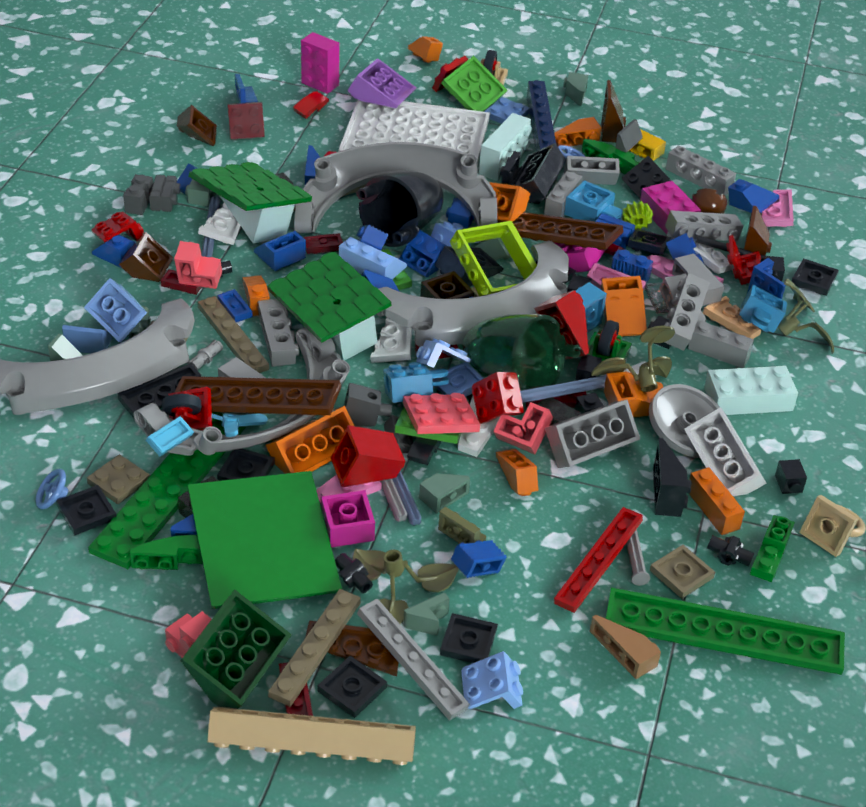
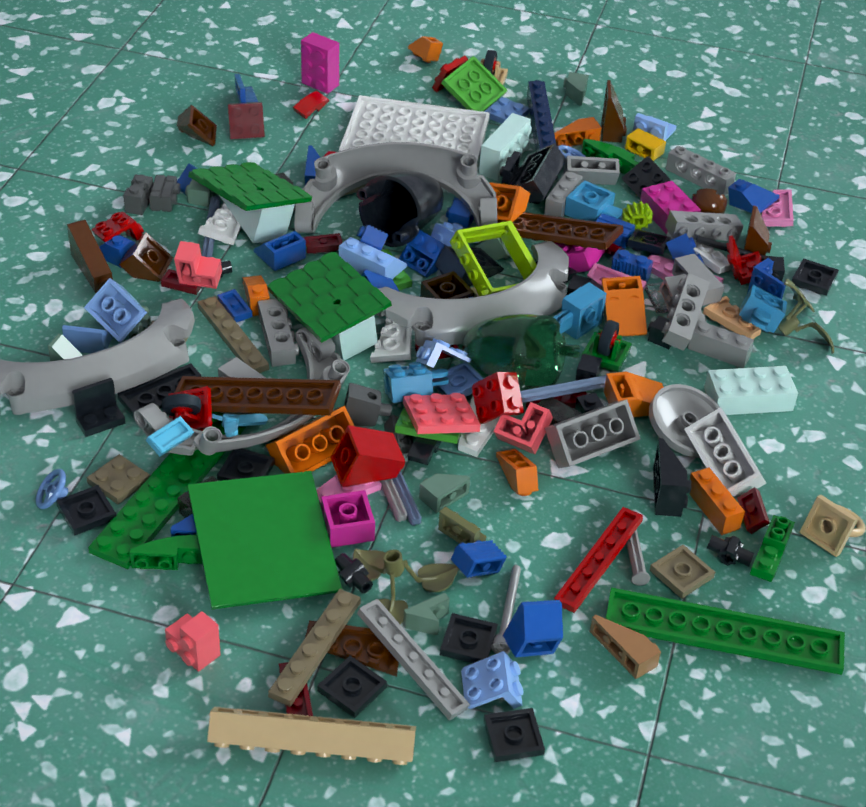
(88, 254): none -> reddish brown slope
(97, 407): none -> black bracket
(206, 354): light grey pin -> none
(234, 651): dark green slope -> none
(381, 85): medium lavender slope -> none
(499, 643): none -> light grey piece
(514, 735): none -> black plate
(535, 628): none -> blue slope
(571, 315): red slope -> none
(628, 136): dark grey slope -> none
(647, 371): olive plant -> none
(654, 126): none -> light blue bracket
(755, 512): none -> dark red plate
(790, 476): black brick -> none

